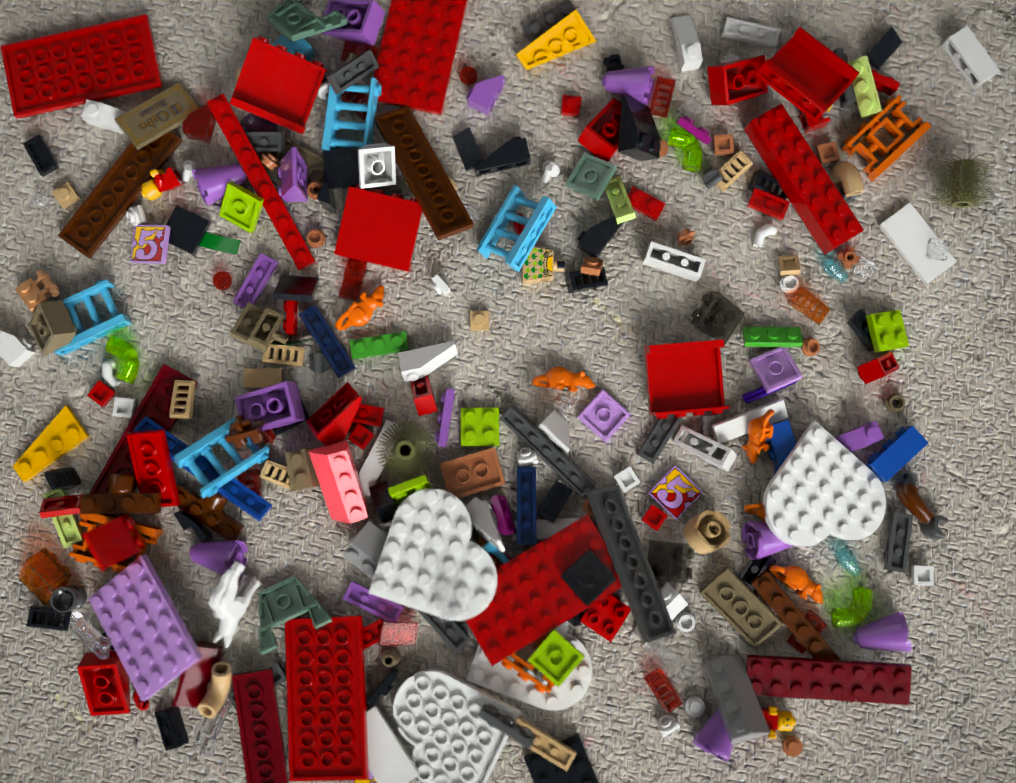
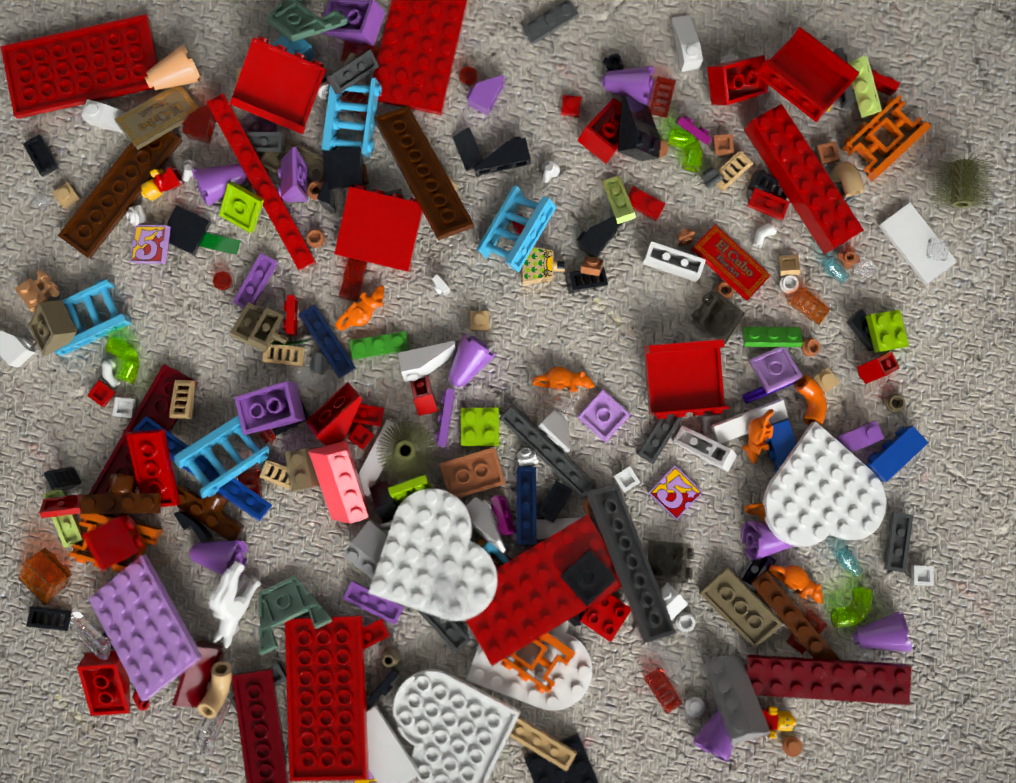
(54, 442): yellow wing -> none
(68, 598): dark grey wheel -> none
(171, 727): black slope -> none
(173, 71): none -> light nougat cone
(245, 428): reddish brown hips -> none
(262, 377): tan tile -> none
(269, 160): nougat plate -> none
(296, 288): black tile -> none
(376, 165): white slope -> none
(397, 633): clear red slope -> none
(469, 360): none -> medium lavender cone
(507, 725): dark grey plate -> none
(556, 657): lime plate -> none
(562, 38): yellow wing -> none
(591, 176): sand green plate -> none
(654, 517): red plate -> none
(667, 725): white plate -> none
(707, 531): tan brick -> none
(730, 291): none -> nougat plate
(731, 262): none -> red tile
(751, 32): white tile -> none
(810, 125): red panel -> none
(815, 400): none -> orange cylinder
(826, 379): none -> tan plate
(884, 49): black slope -> none
(911, 499): piece -> none
(970, 57): white brick -> none

